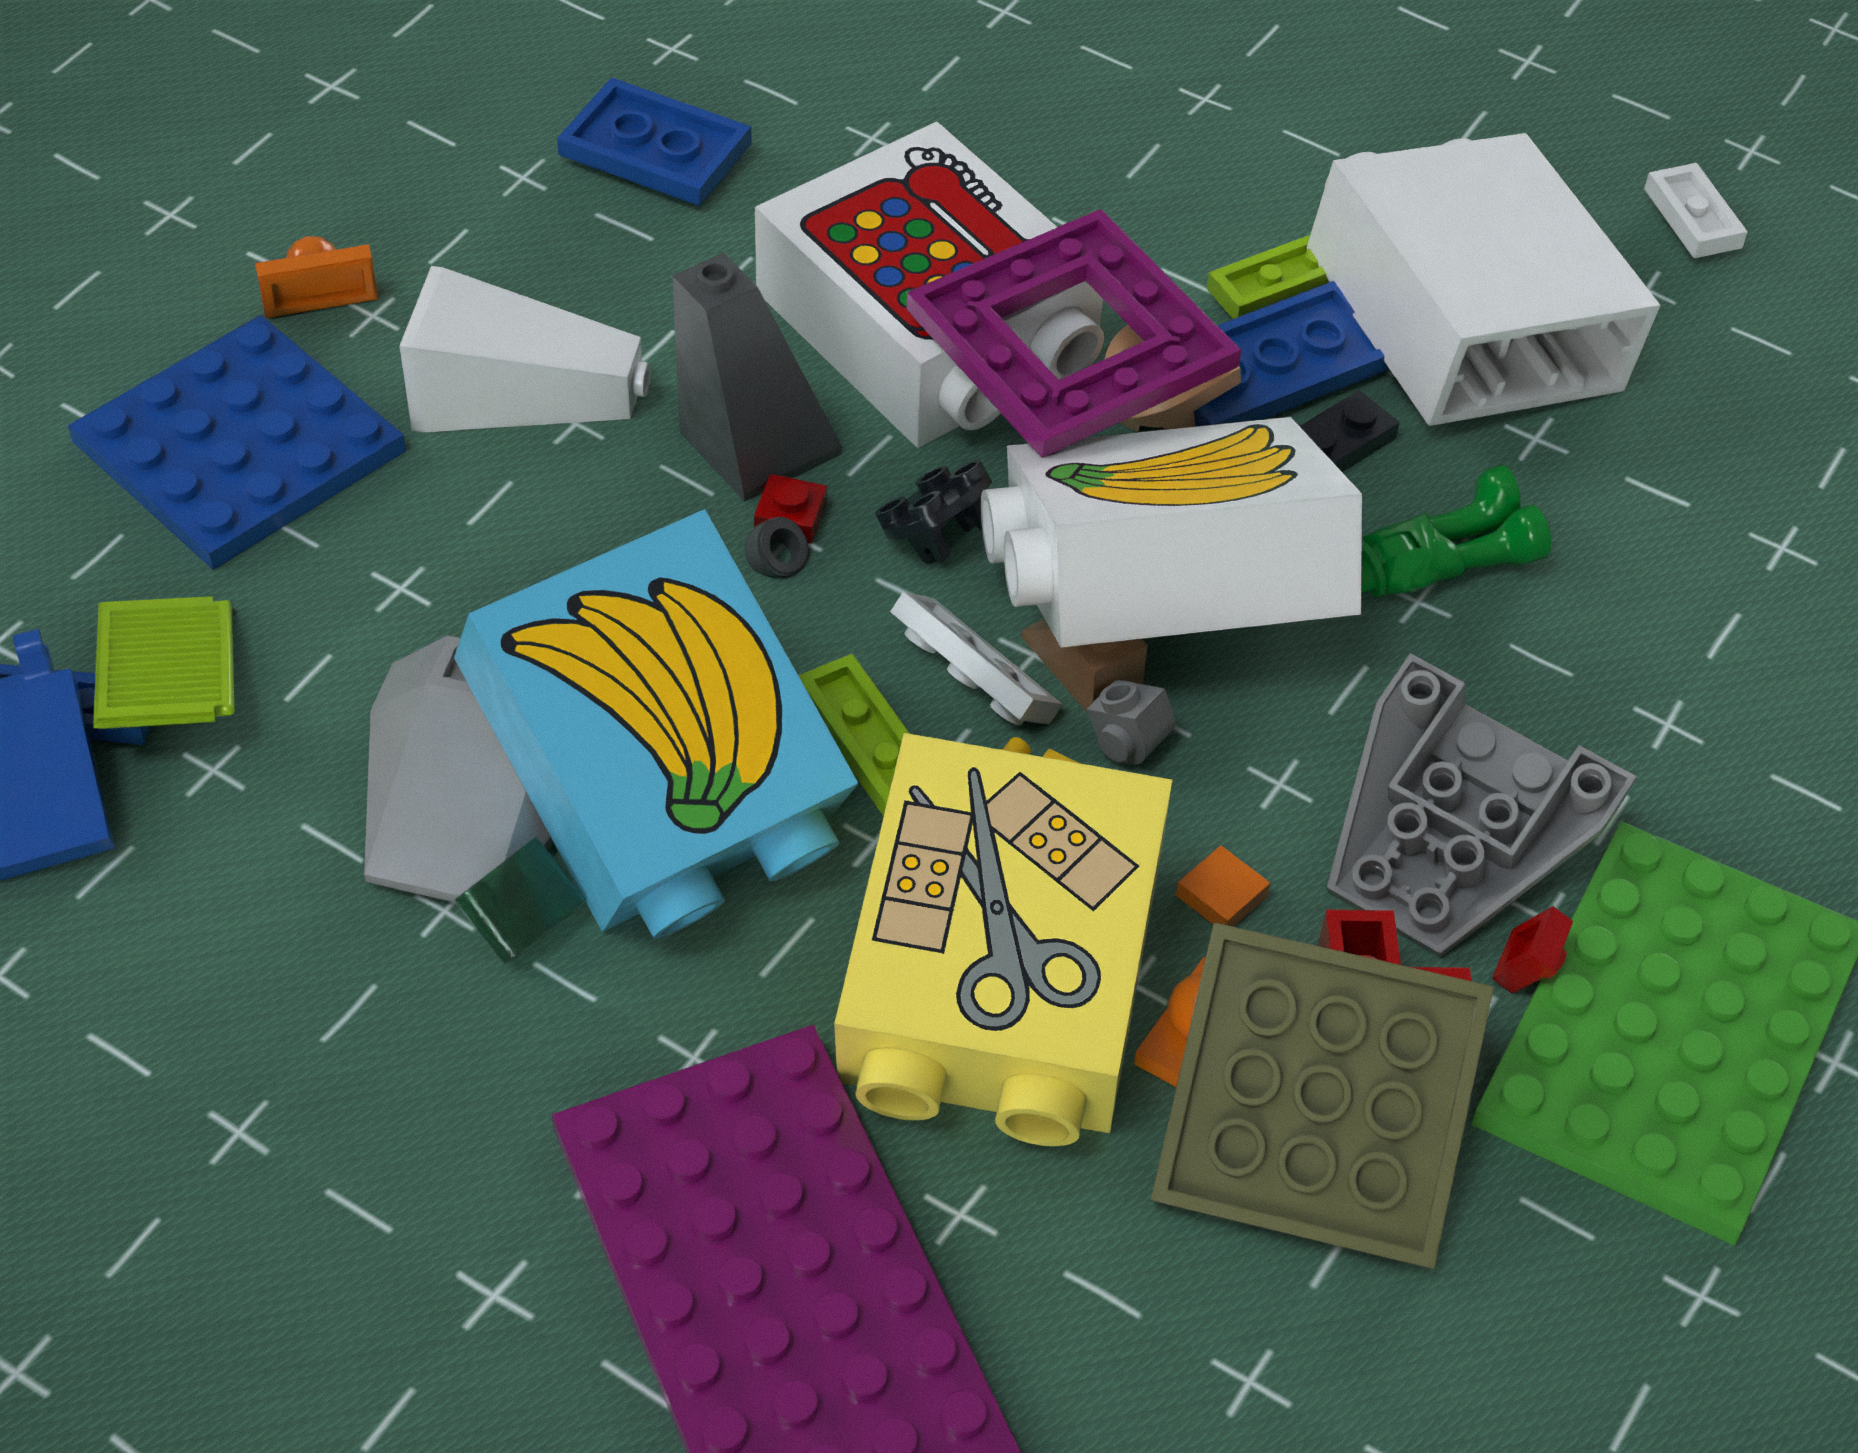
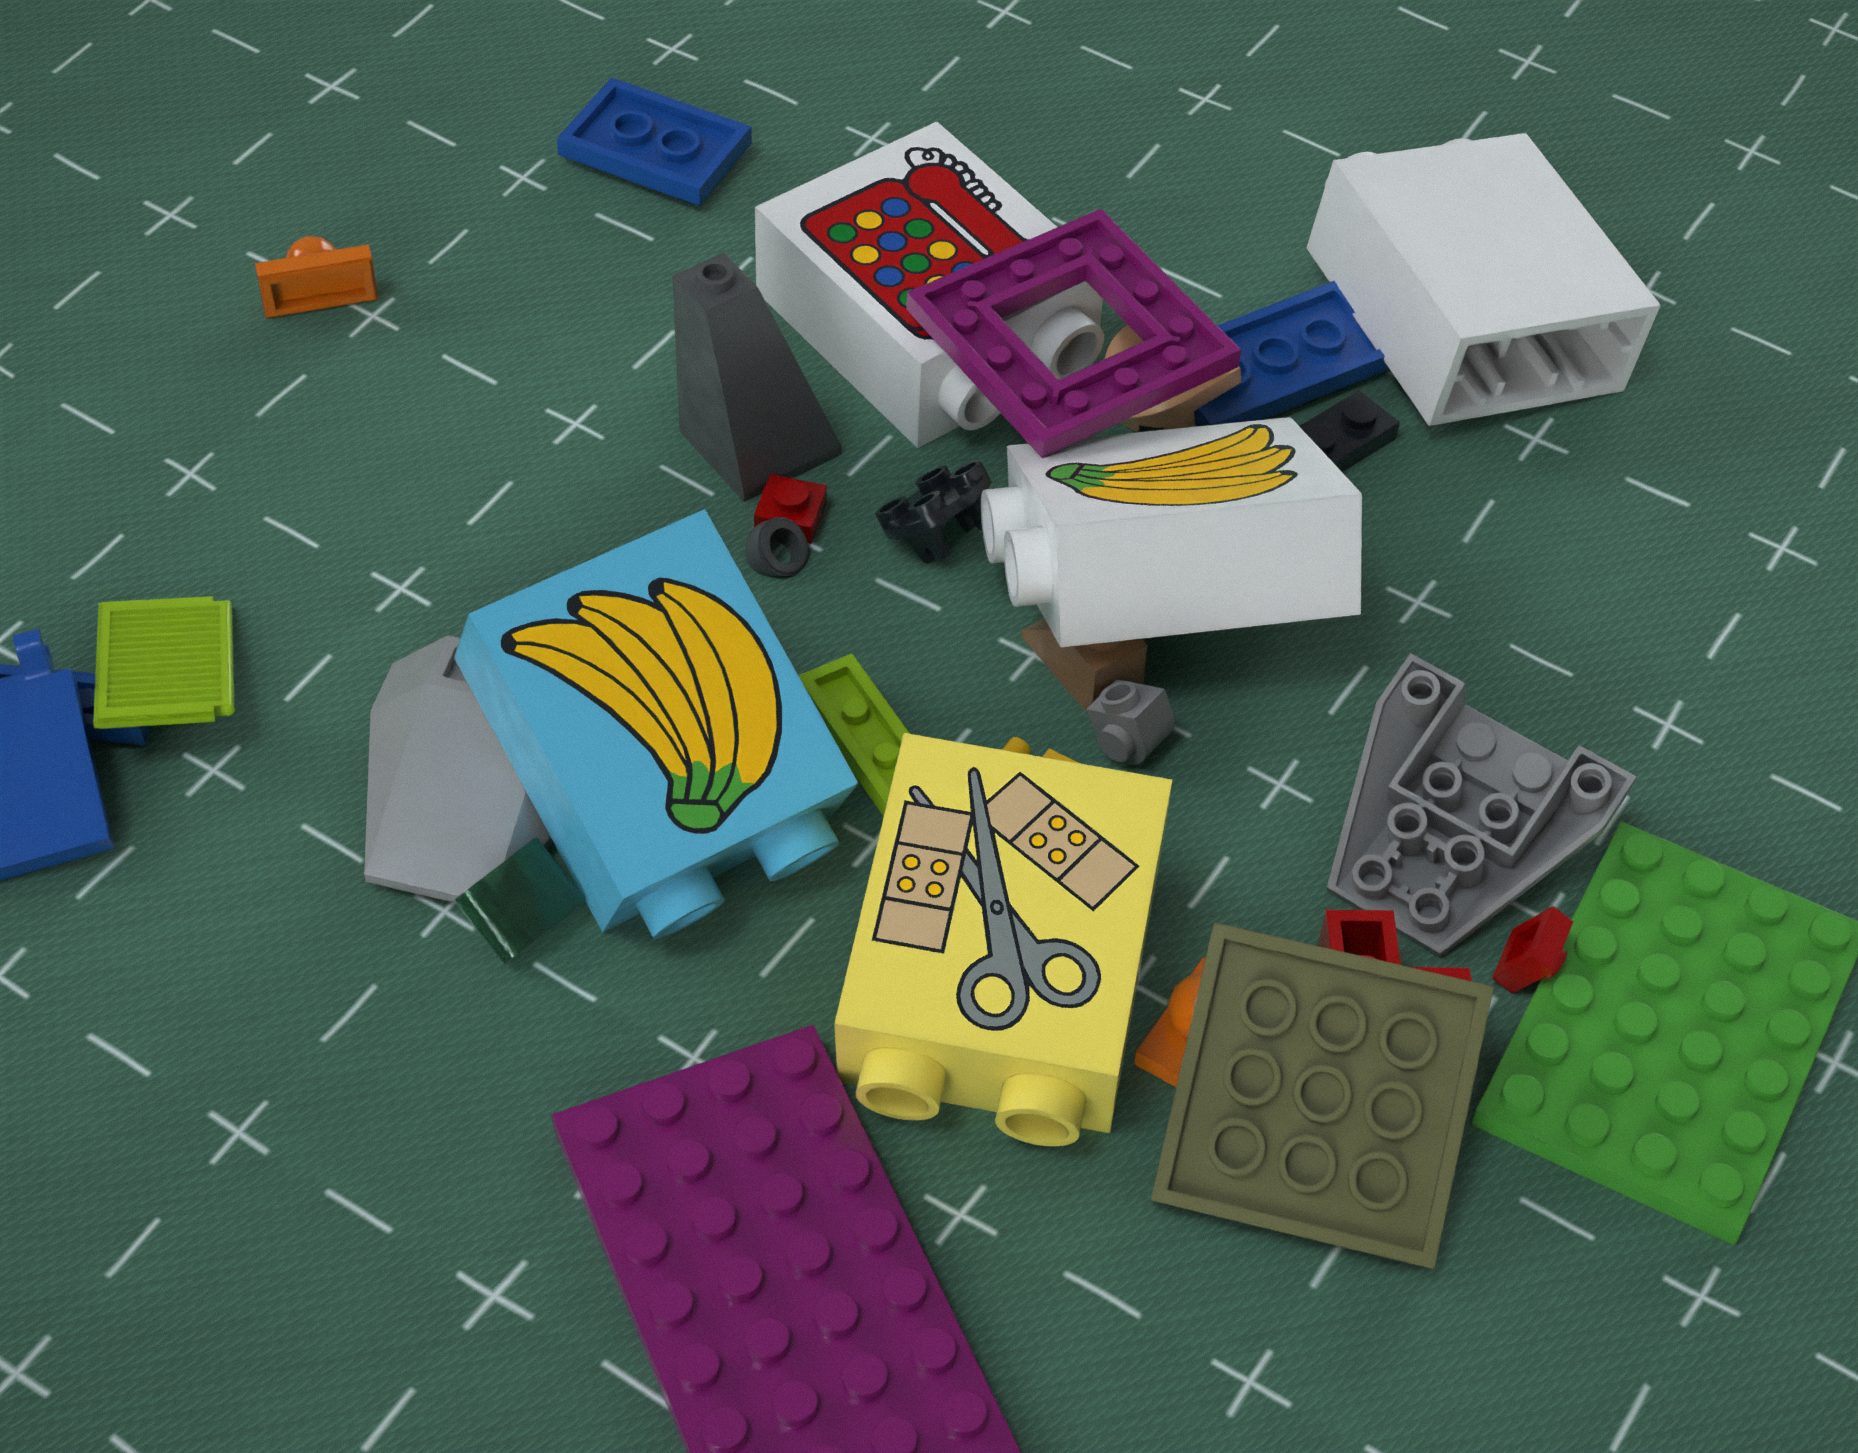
(237, 440): blue plate -> none
(511, 361): white slope -> none
(975, 660): white plate -> none
(1223, 888): orange tile -> none
(1266, 278): lime plate -> none
(1423, 551): green piece -> none
(1695, 210): white plate -> none

